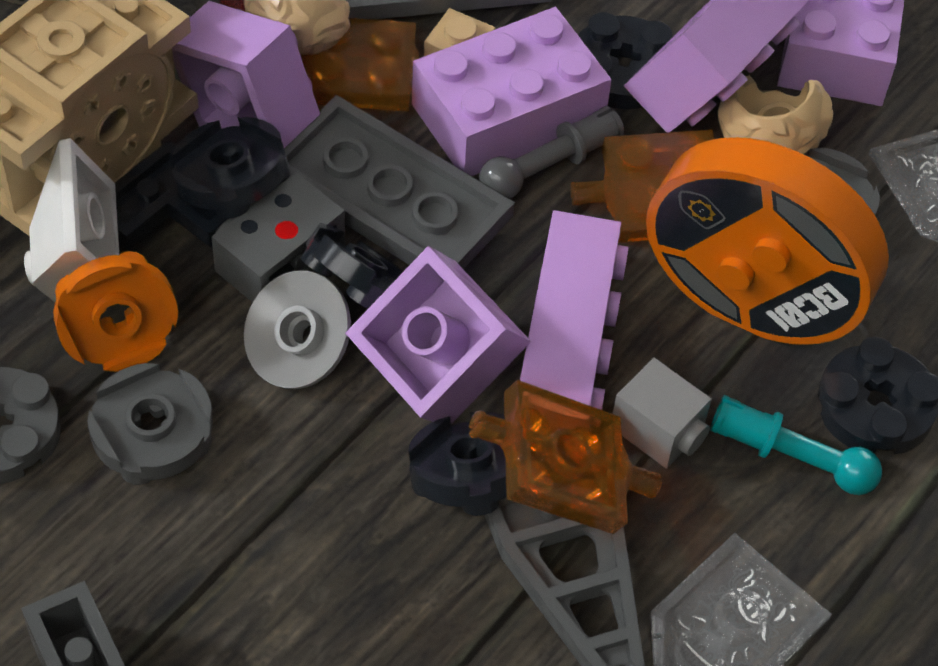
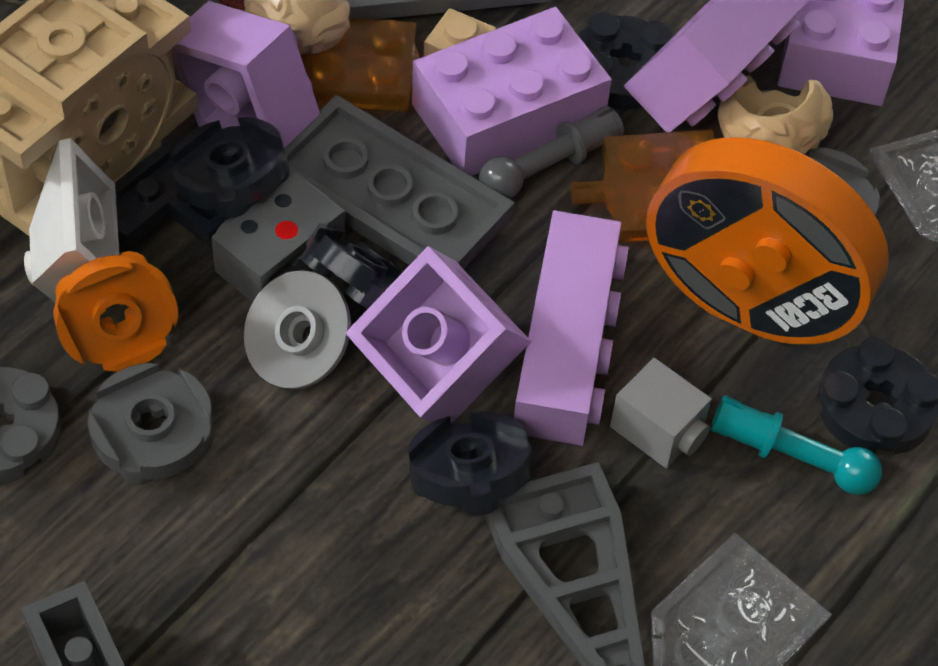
(564, 457): clear orange plate -> none

